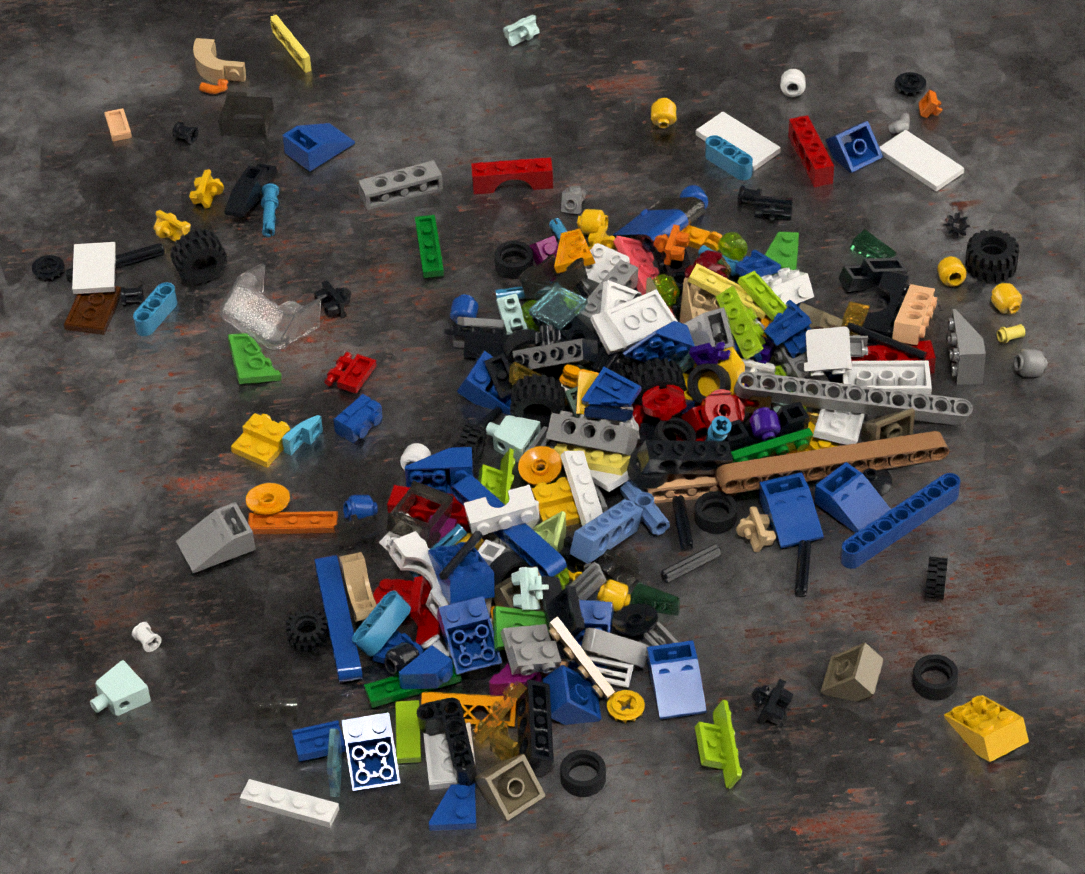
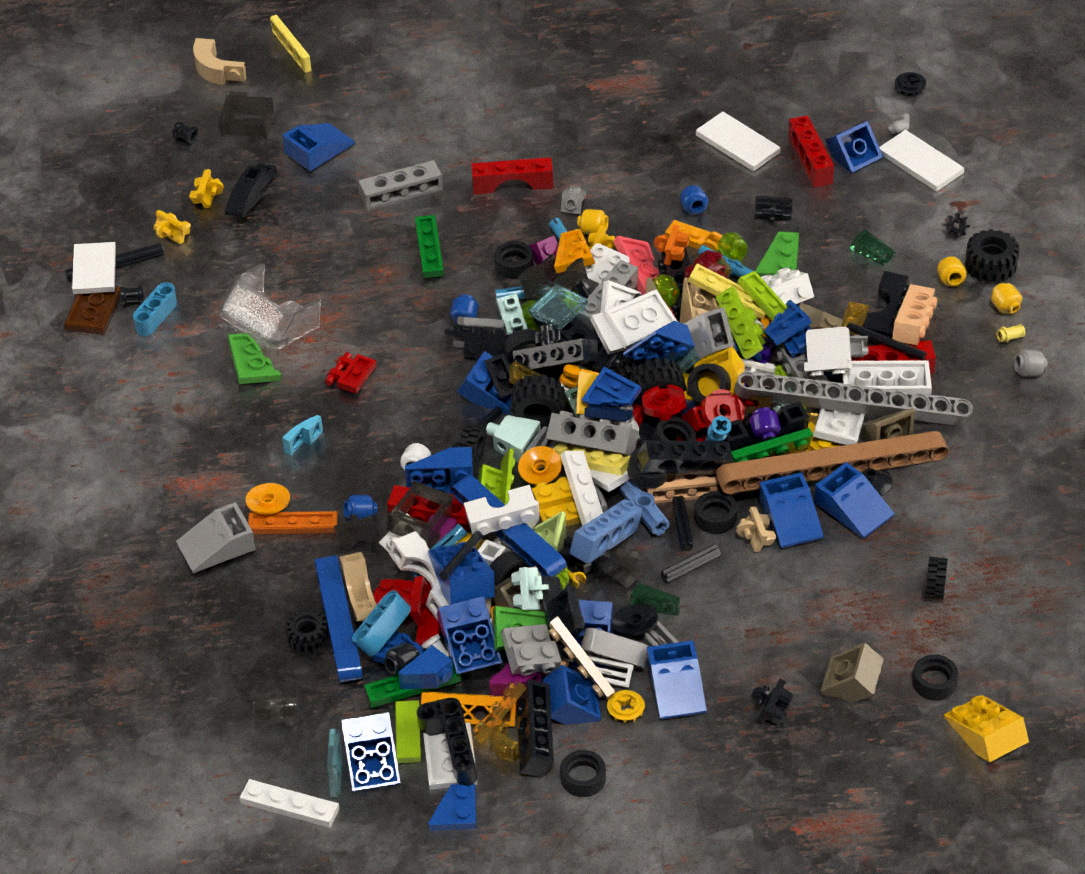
(54, 262): black gear -> none
(118, 124): light nougat tile -> none
(120, 690): light aqua torso -> none
(144, 634): white bush -> none
(198, 256): black tyre -> none
(214, 89): orange arm -> none
(261, 439): yellow plate -> none
(269, 203): dark azure pin -> none
(314, 740): blue plate -> none
(336, 299): black hips -> none
(358, 418): blue brick -> none
(510, 786): dark tan slope -> none
(521, 30): light aqua hips -> none
(582, 583): light grey tile -> none
(614, 592): yellow head -> none
(660, 219): door -> none
(663, 113): yellow head -> none
(707, 354): dark purple plate -> none
(718, 744): lime bracket -> none
(728, 157): dark azure beam -> none
(748, 195): black bush -> none
(759, 263): blue wing -> none
(792, 83): white head -> none
(803, 565): black axle -> none
(869, 273): black slope -> none
(900, 520): blue beam -> none
(929, 104): orange tile -> none
(966, 351): light grey slope -> none

